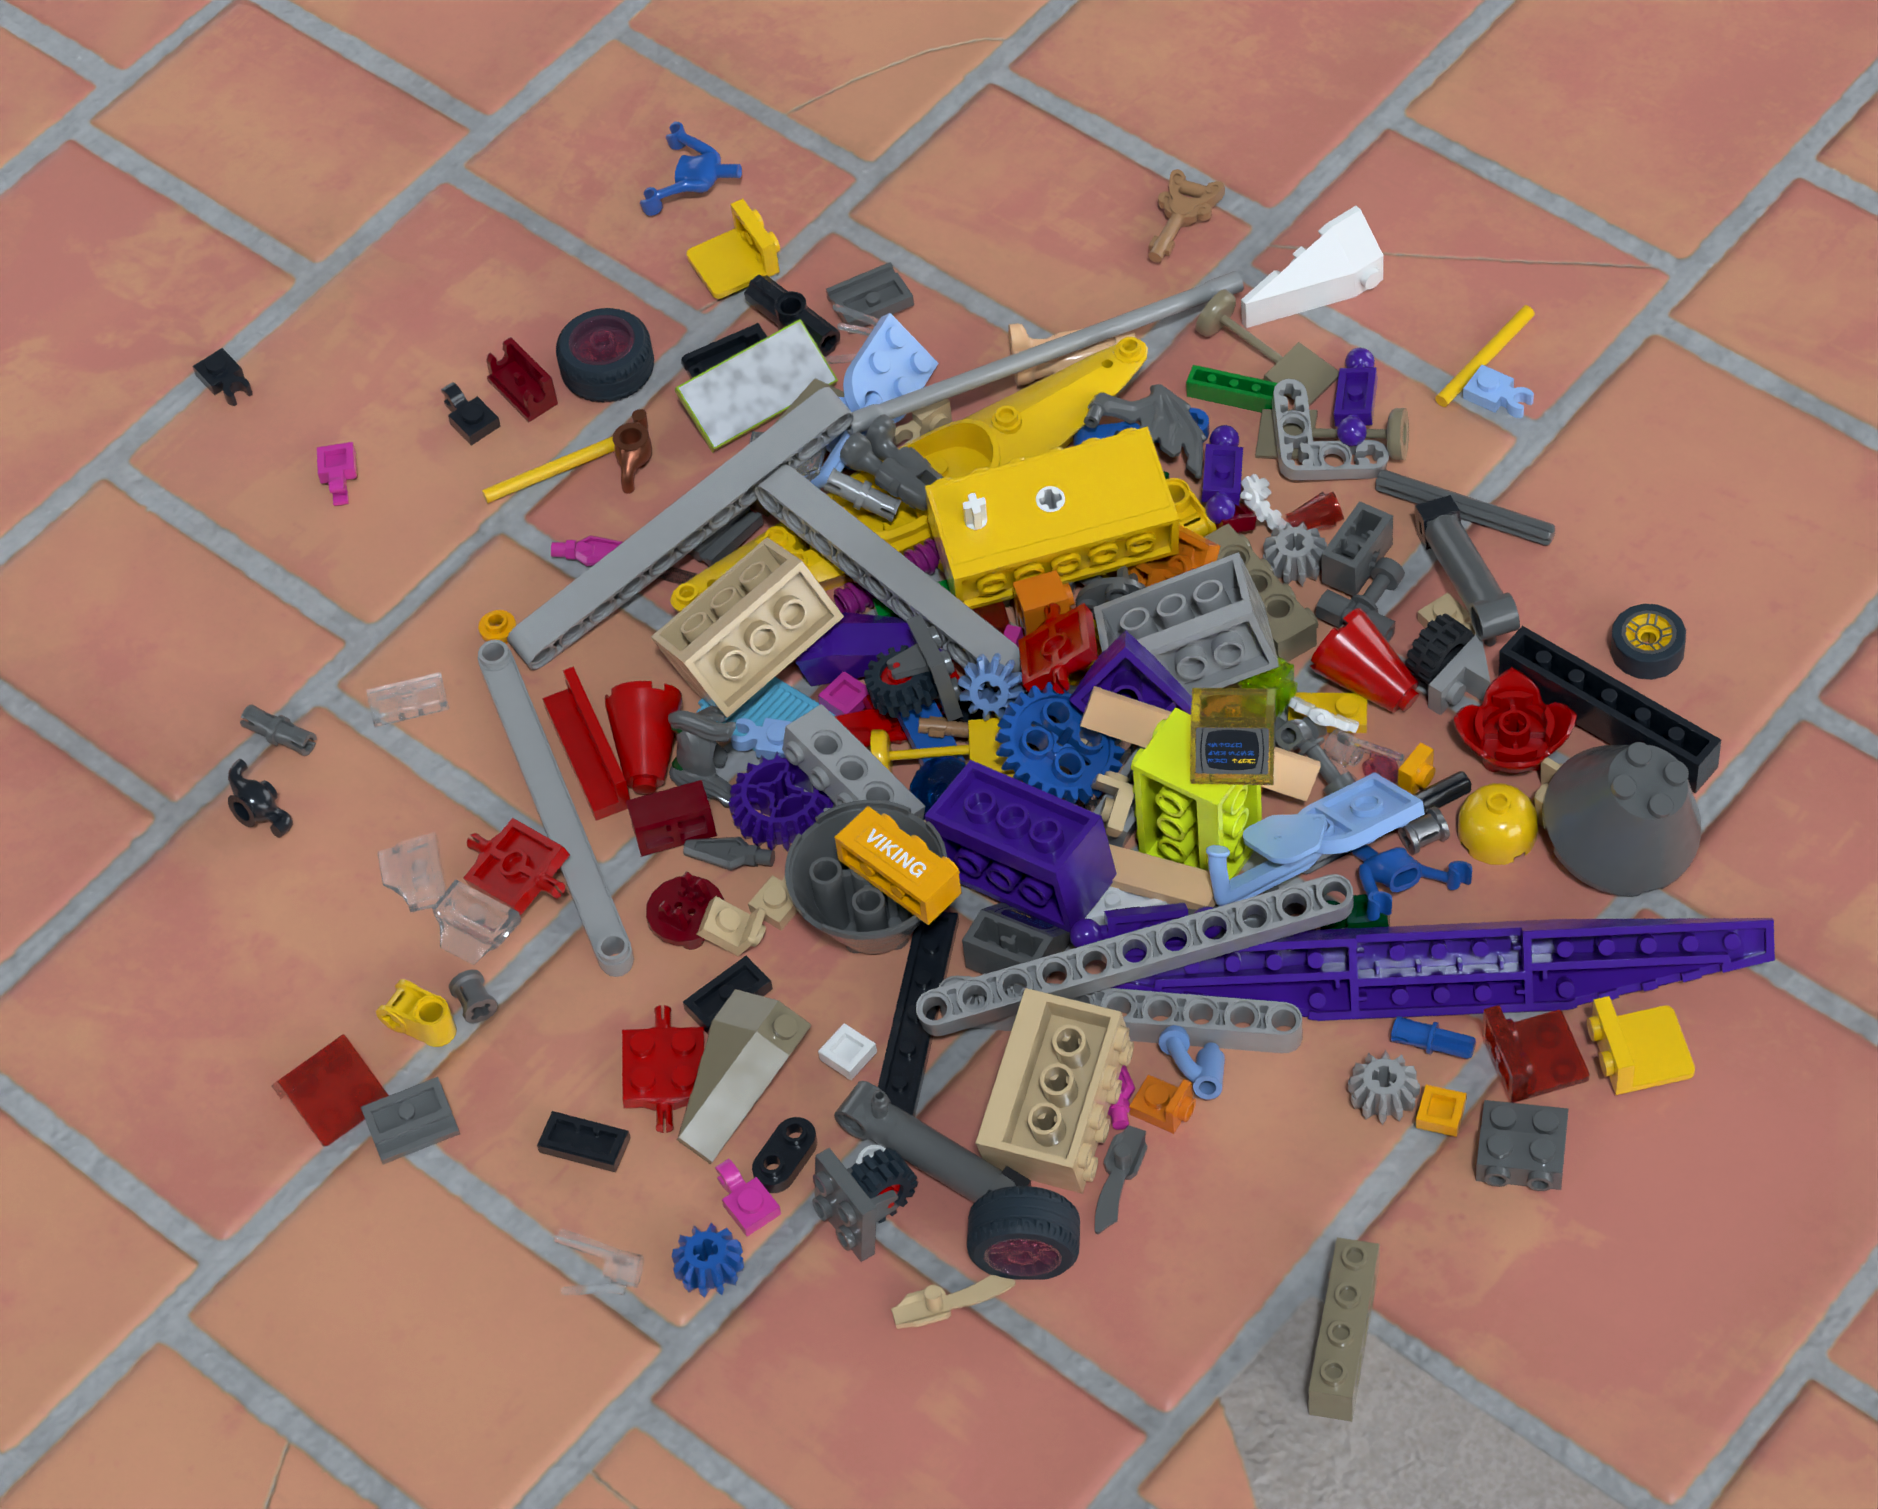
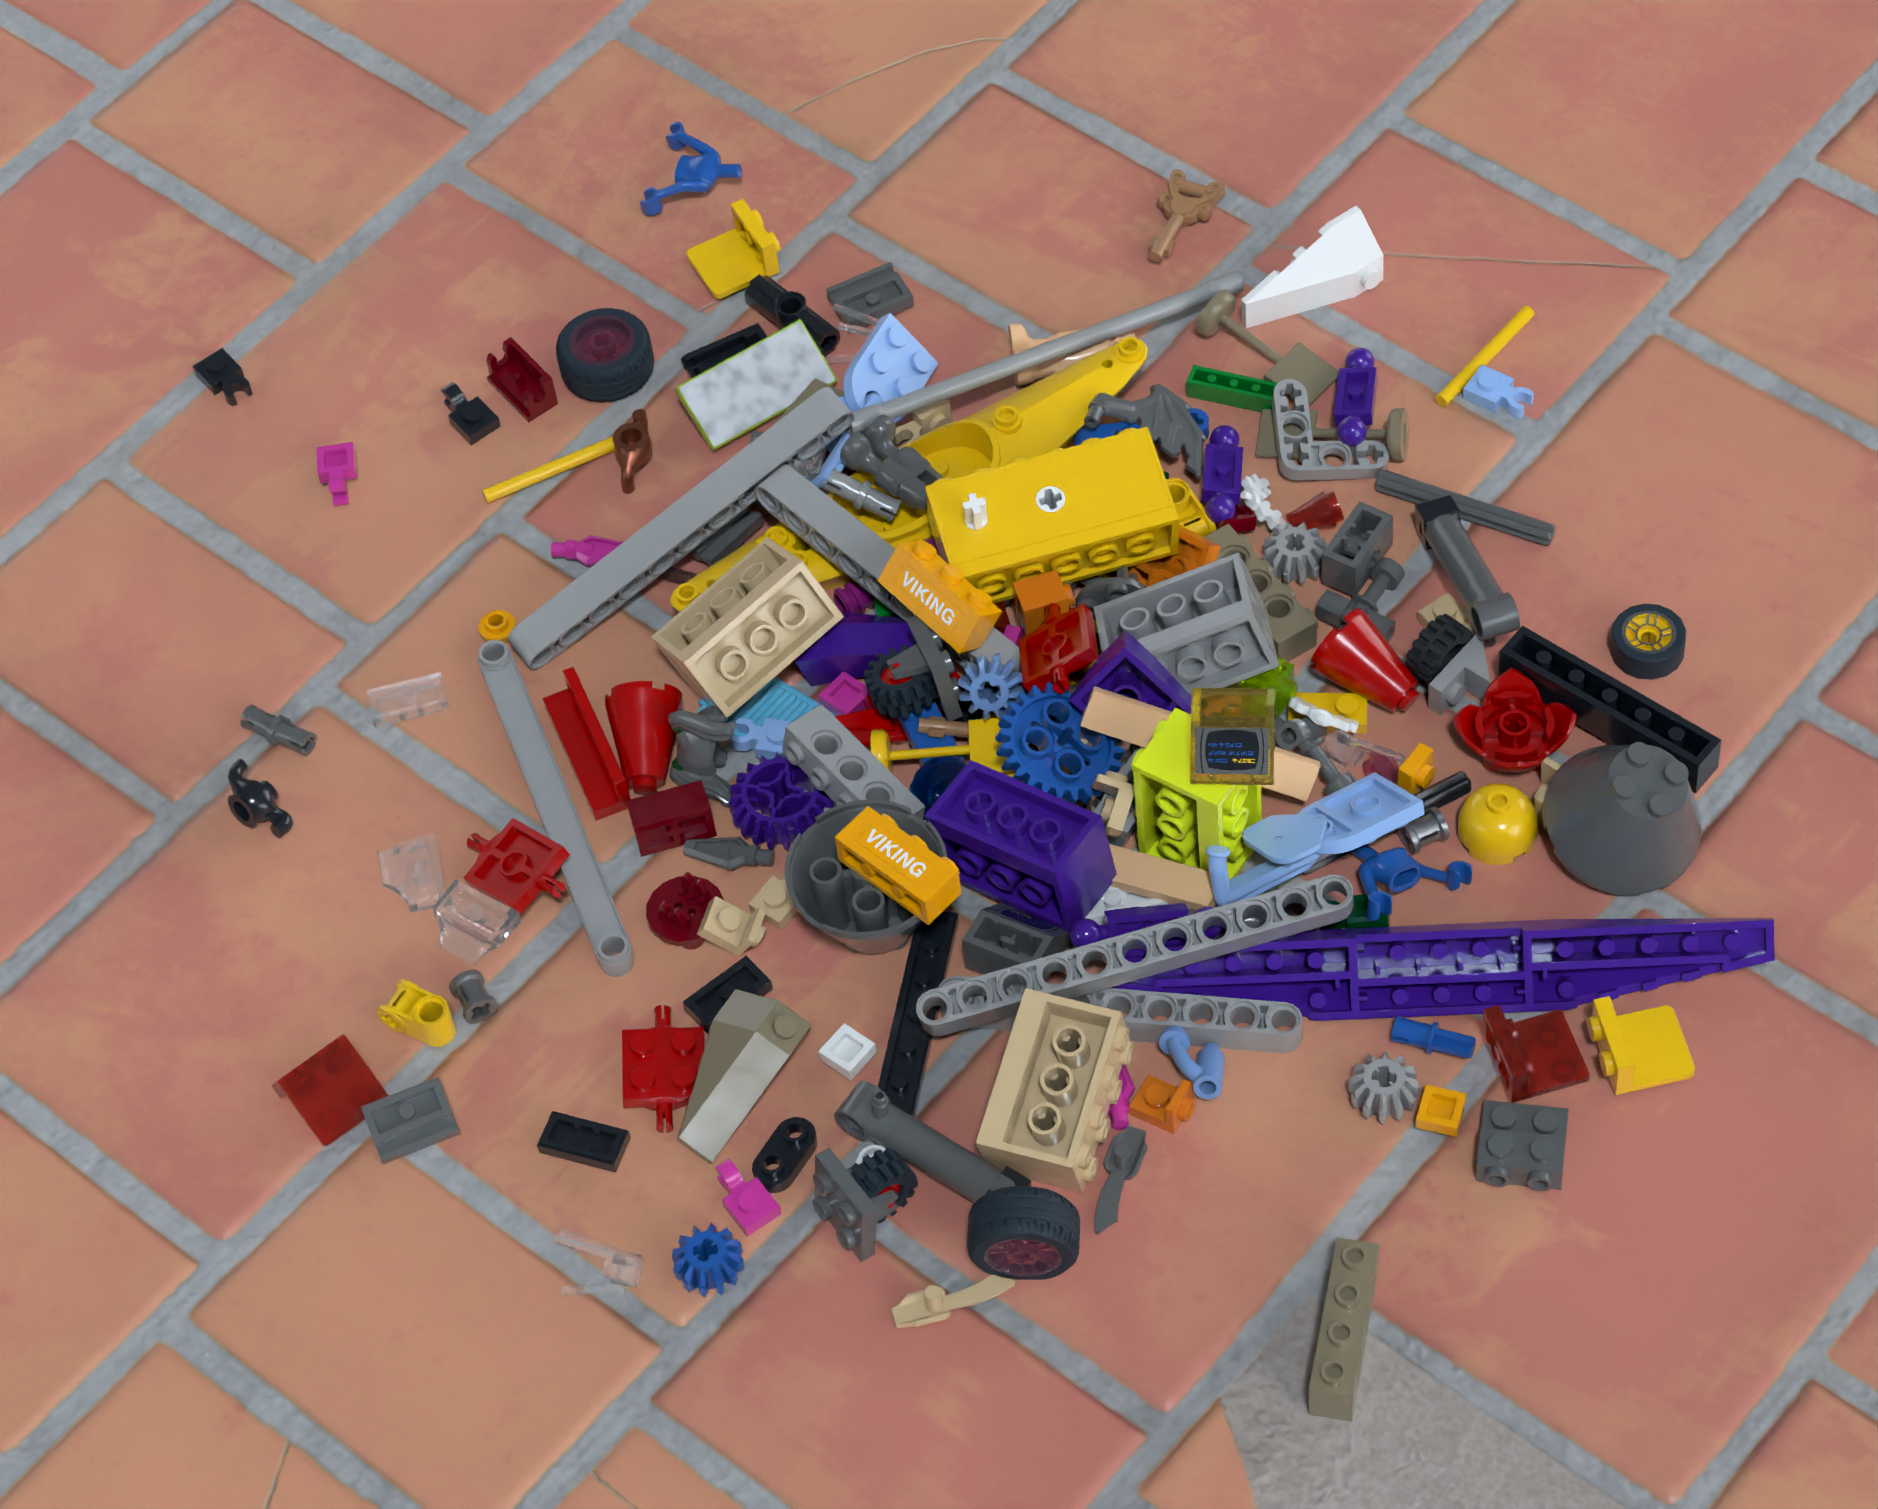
(939, 595): none -> light orange brick

